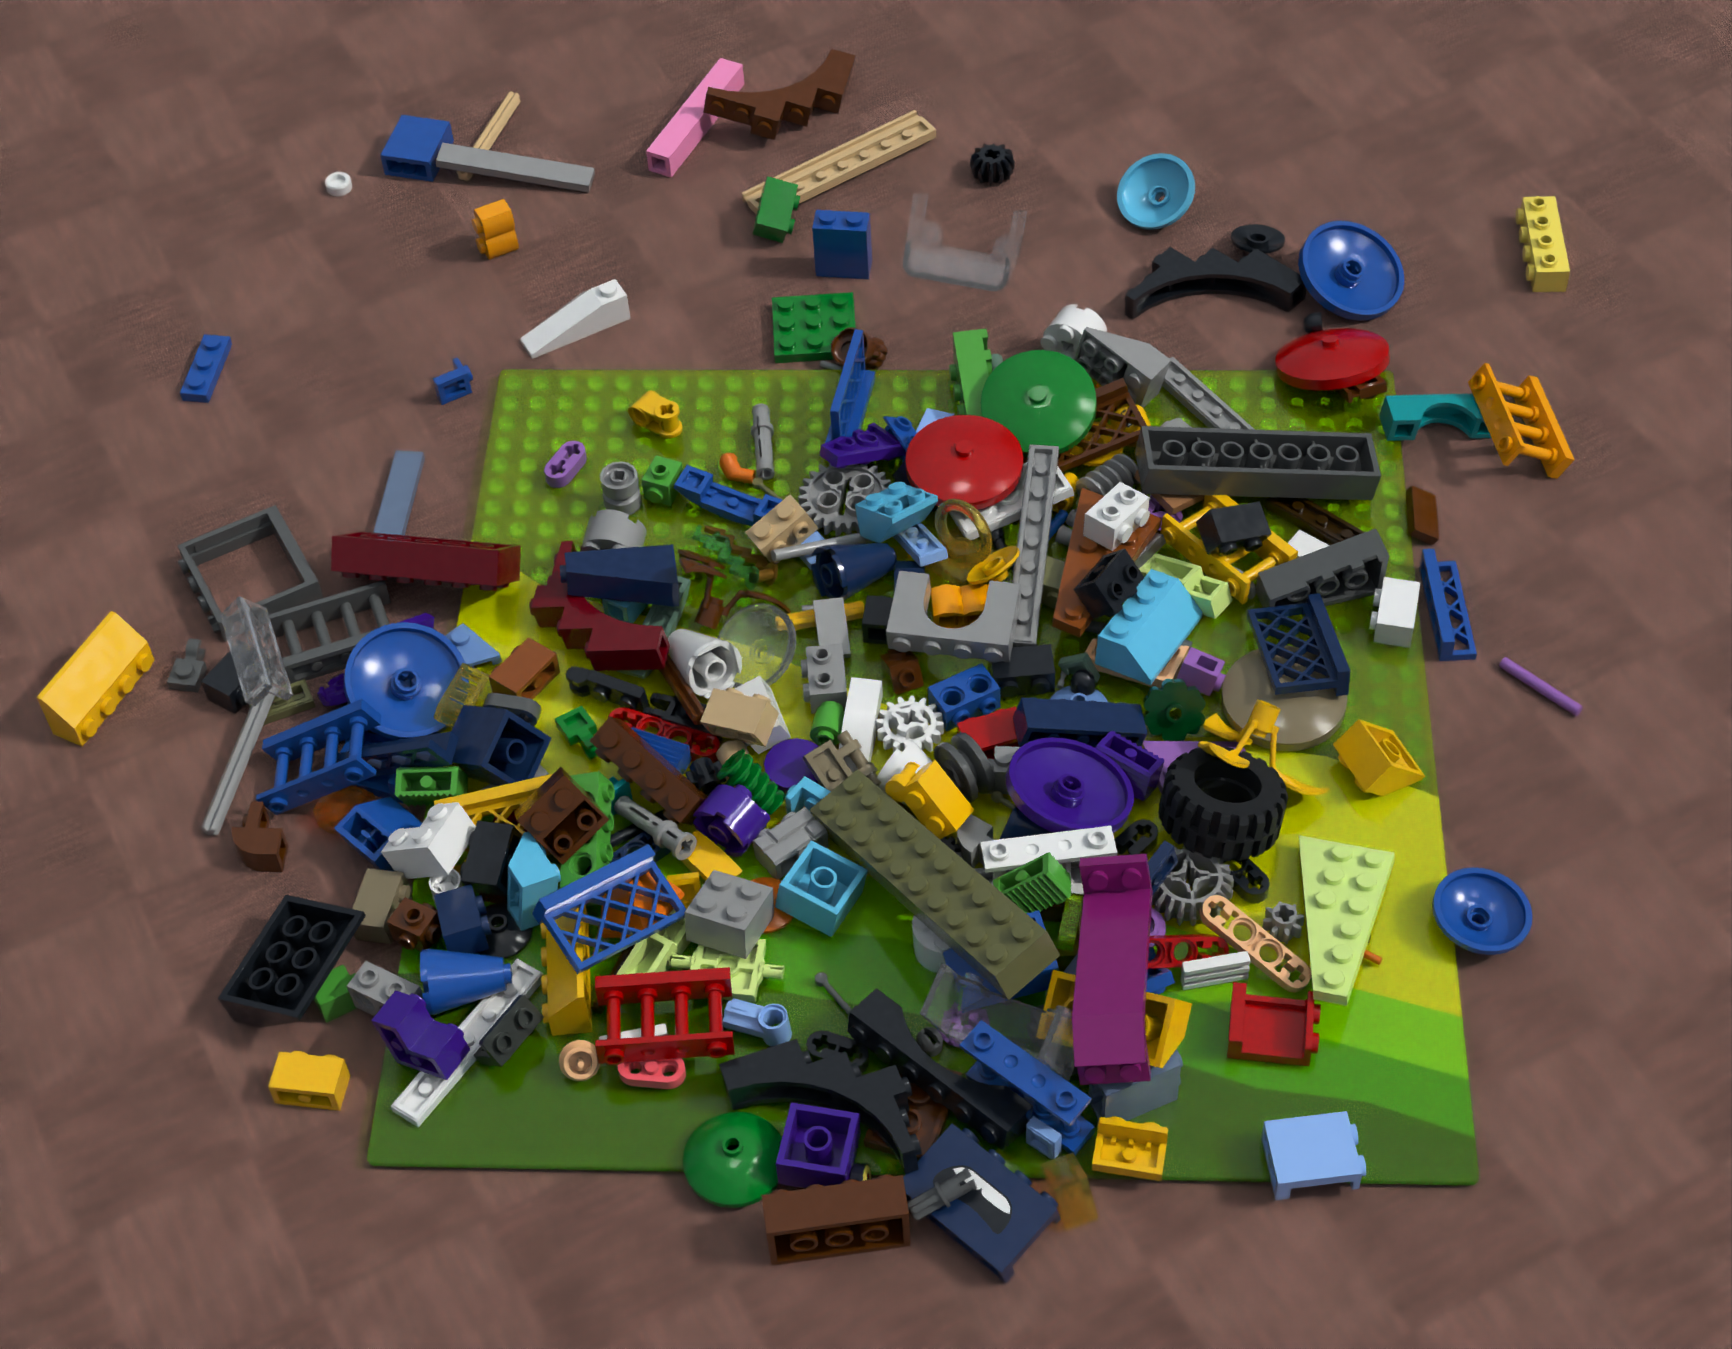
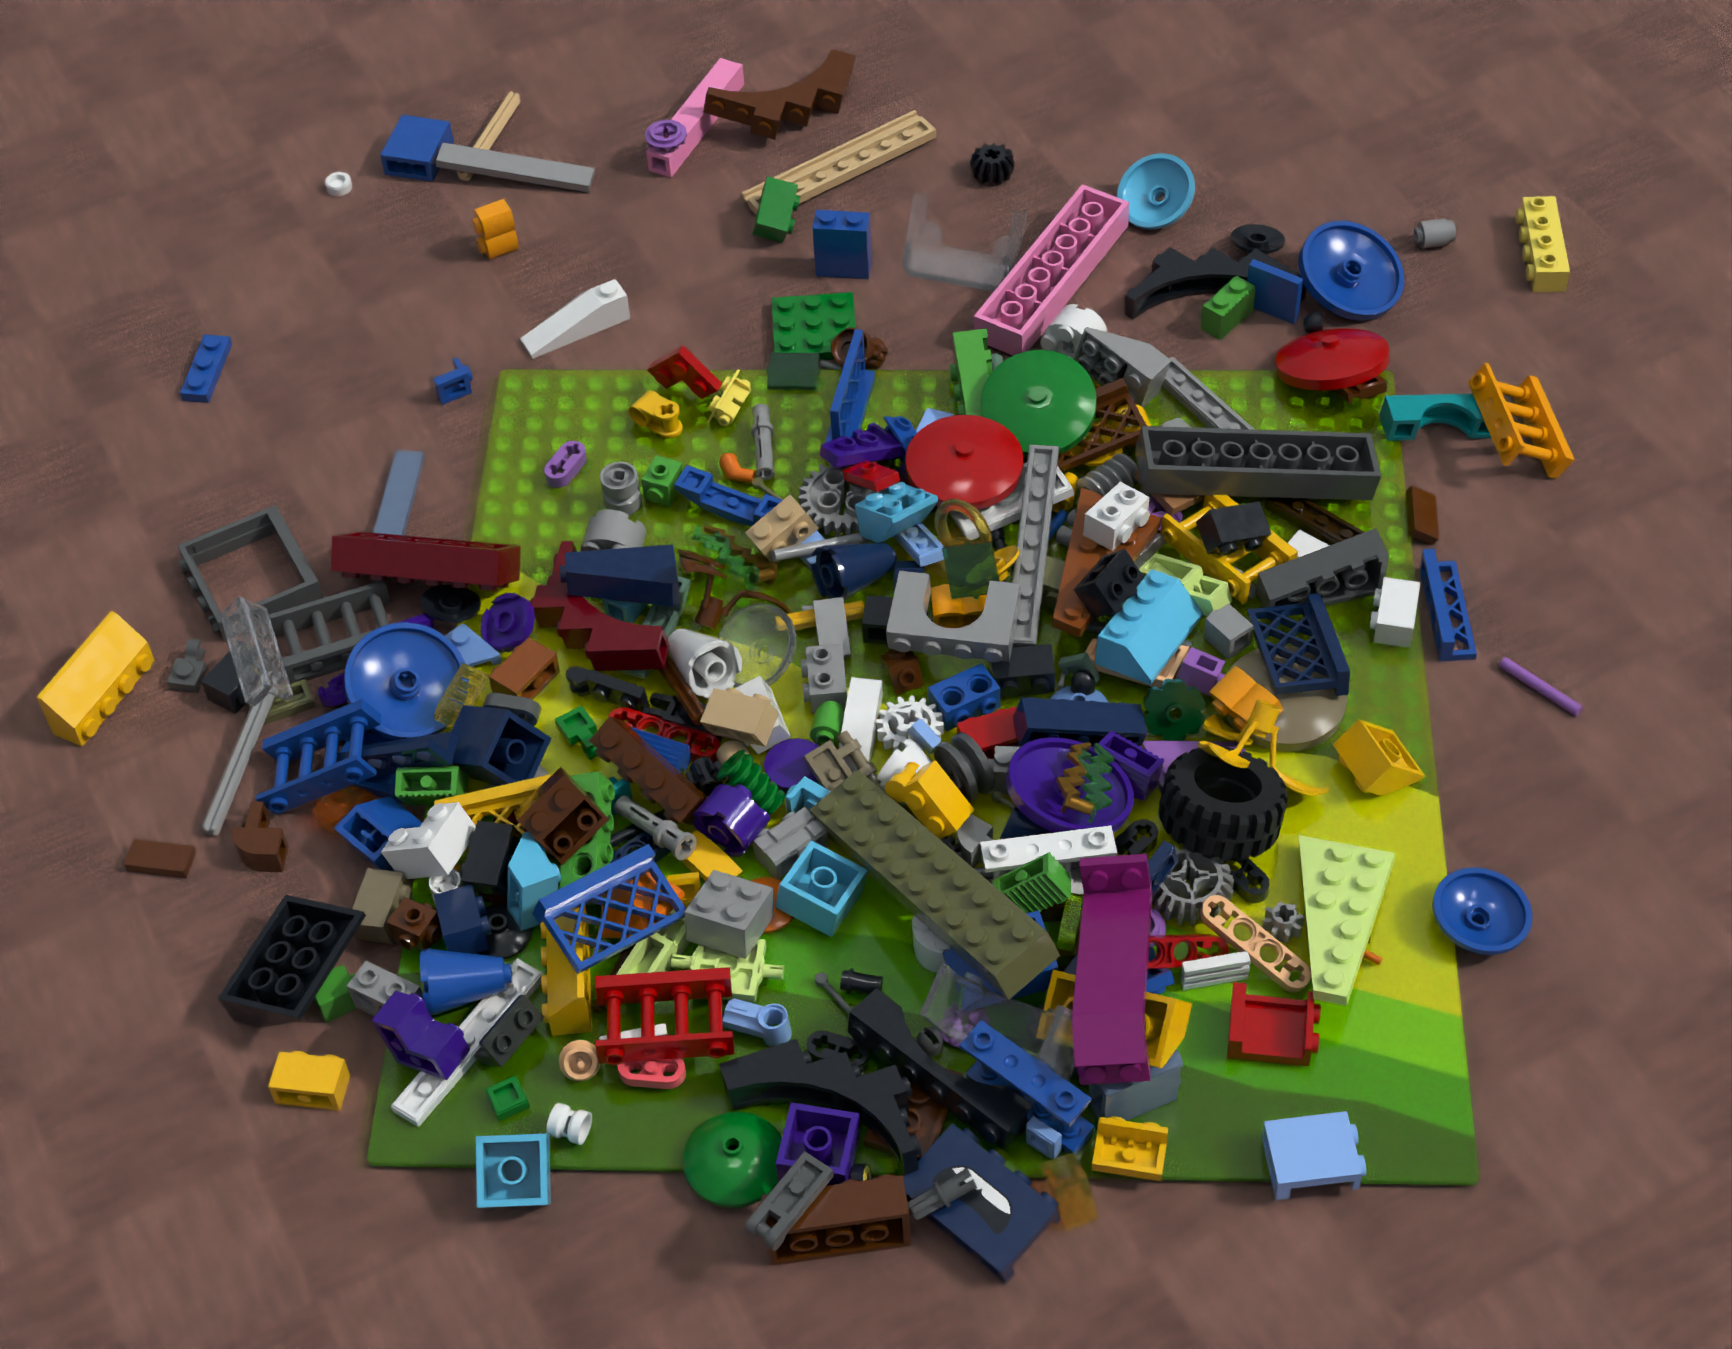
(160, 858): none -> reddish brown tile
(450, 603): none -> black dish
(507, 622): none -> dark purple tile
(507, 1098): none -> green tile
(513, 1170): none -> medium azure brick
(569, 1123): none -> white wheel
(655, 135): none -> medium lavender gear
(685, 367): none -> red plate
(733, 390): none -> light yellow hinge
(789, 1200): none -> dark grey plate
(793, 371): none -> clear green piece
(860, 982): none -> black pin
(871, 476): none -> red plate
(924, 736): none -> light blue tile
(970, 568): none -> clear green piece
(1052, 270): none -> bright pink brick
(1099, 765): none -> piece
(1227, 307): none -> bright green brick
(1228, 631): none -> light grey brick
(1237, 696): none -> light orange brick
(1275, 291): none -> blue tile
(1434, 233): none -> light grey brick

